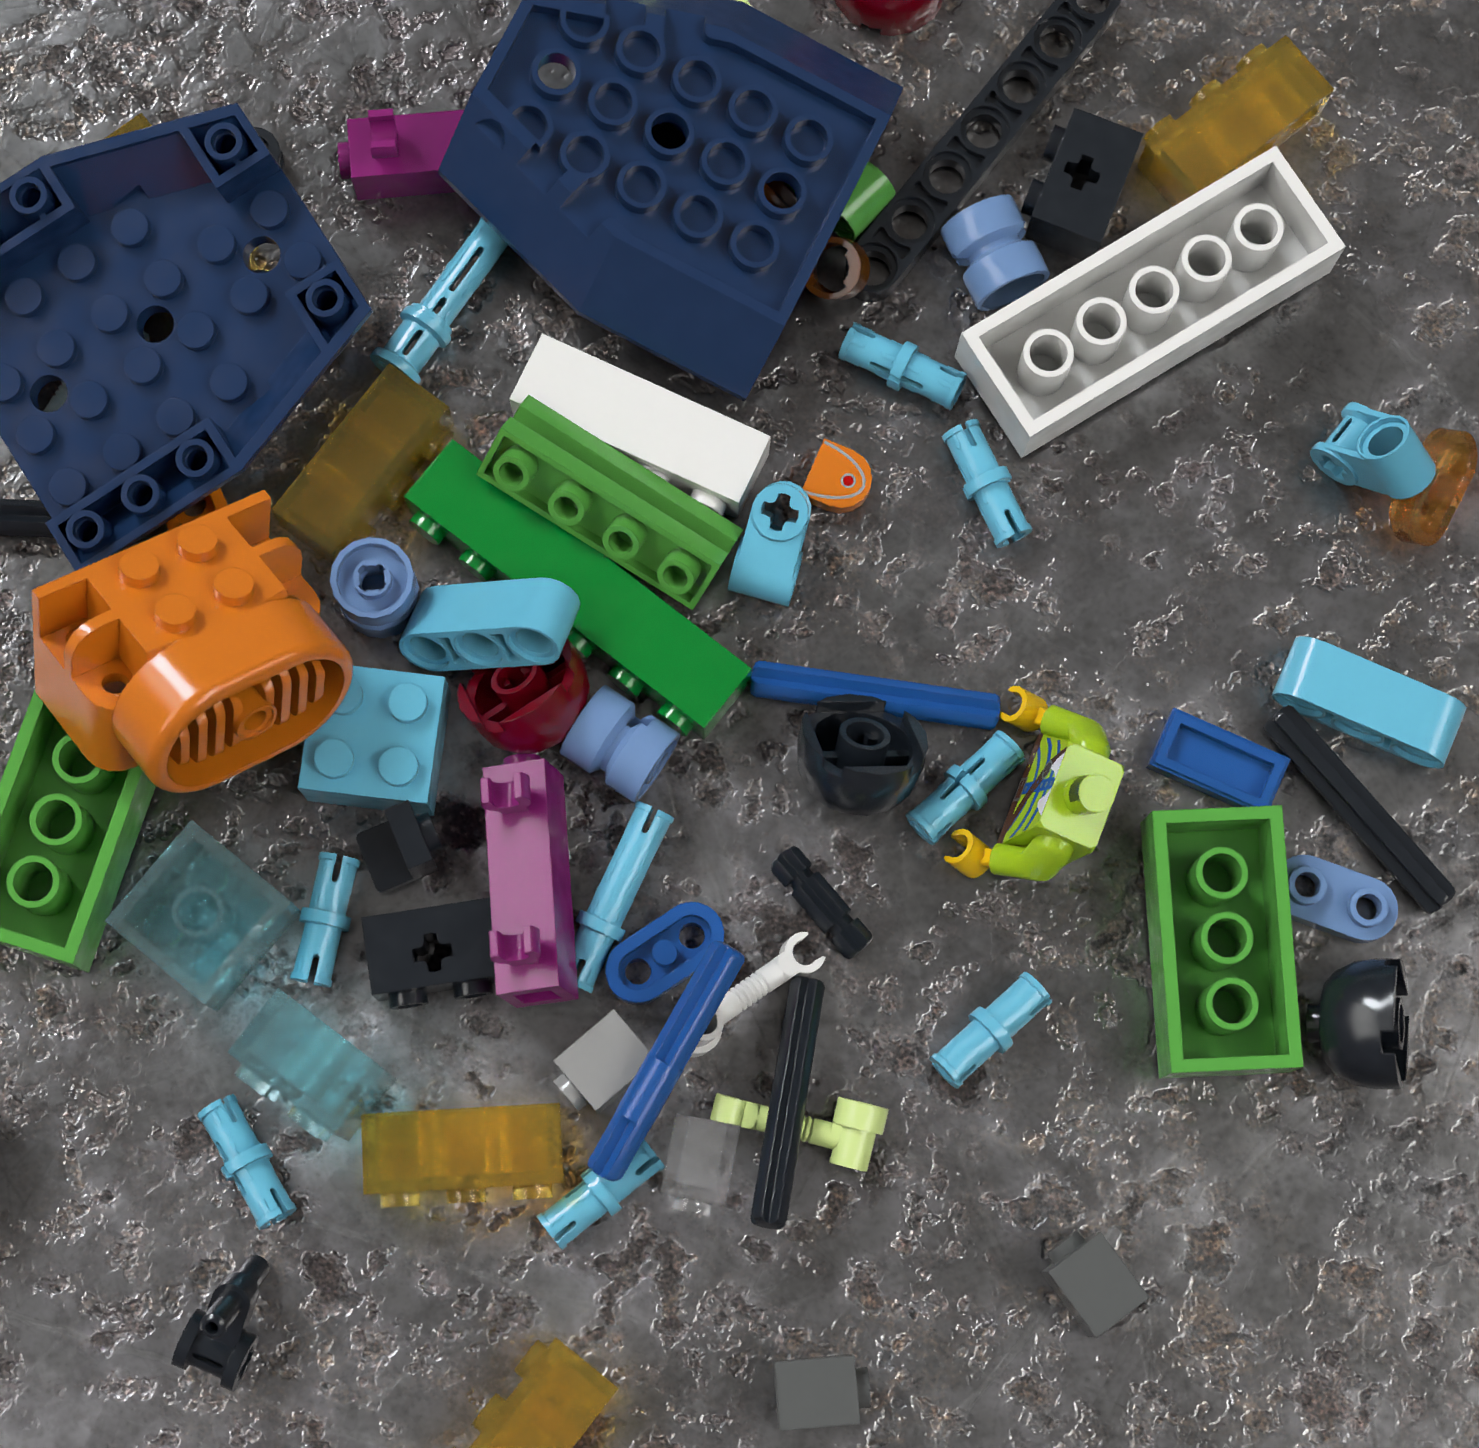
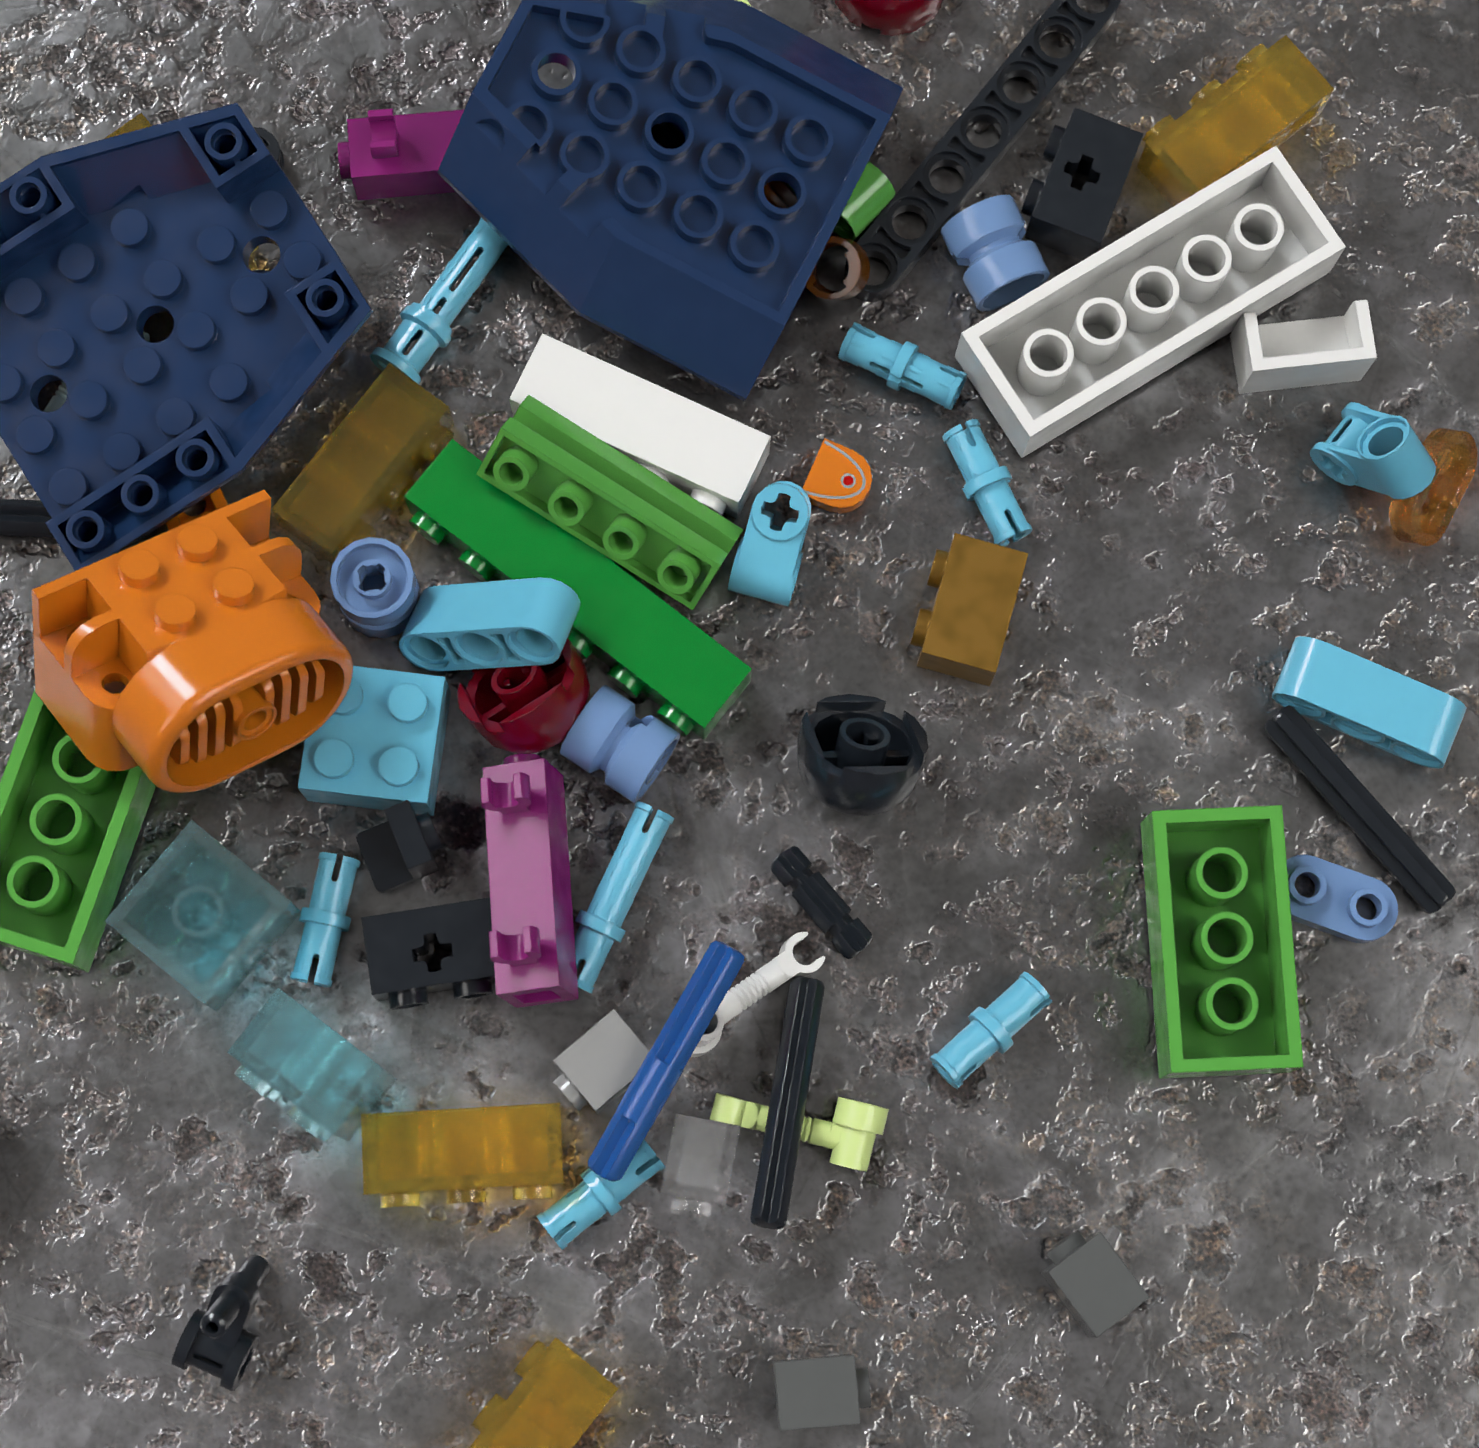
(246, 1162): medium azure pin -> none
(663, 952): blue plate -> none
(920, 700): blue axle -> none
(965, 787): medium azure pin -> none
(970, 610): none -> pearl gold brick
(1057, 802): lime torso -> none
(1217, 762): blue tile -> none
(1303, 350): none -> white panel
(1364, 1023): black cylinder -> none

